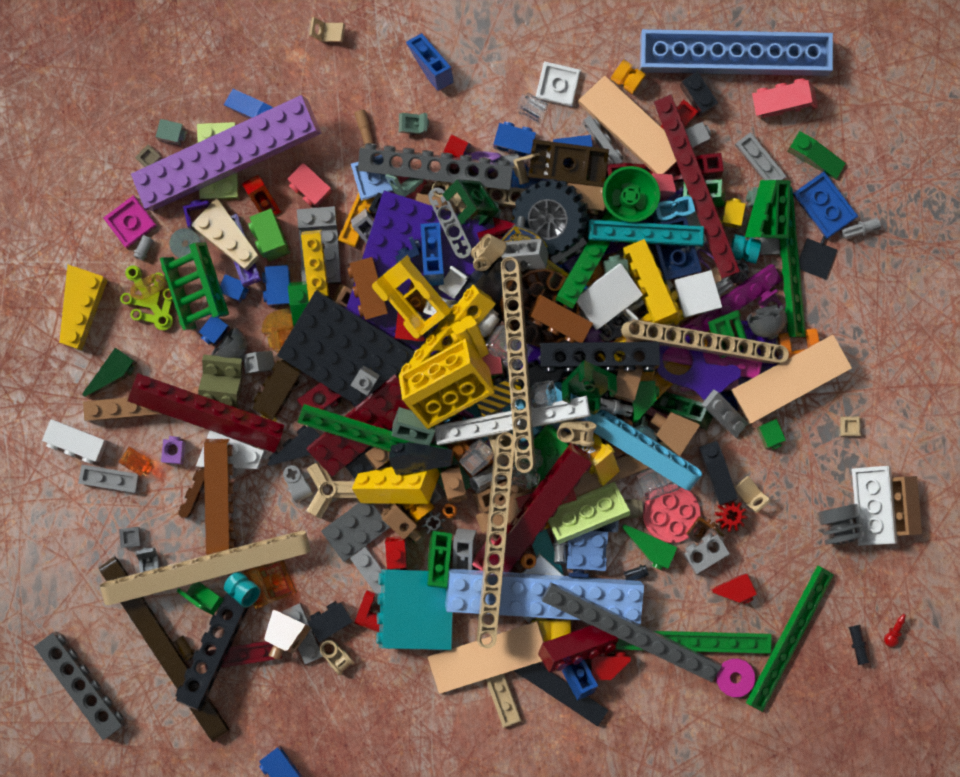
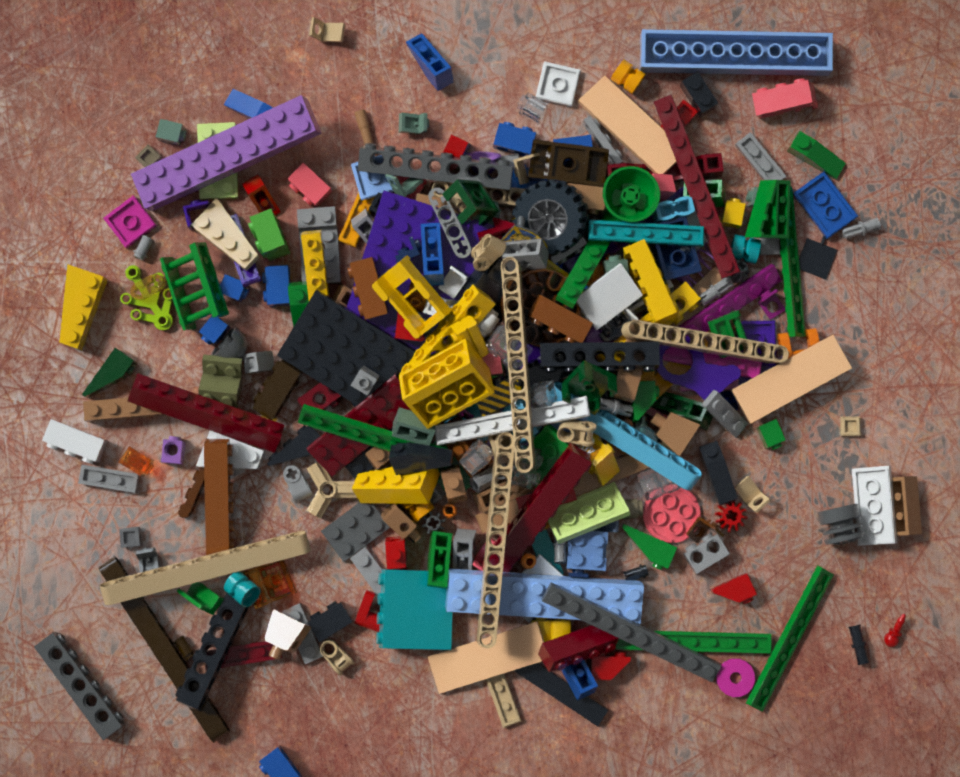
(178, 238): clear light blue piece -> none
(273, 324): clear yellow brick -> none
(697, 294): white tile -> none
(698, 135): light grey brick -> none
(768, 322): dark grey cylinder -> none

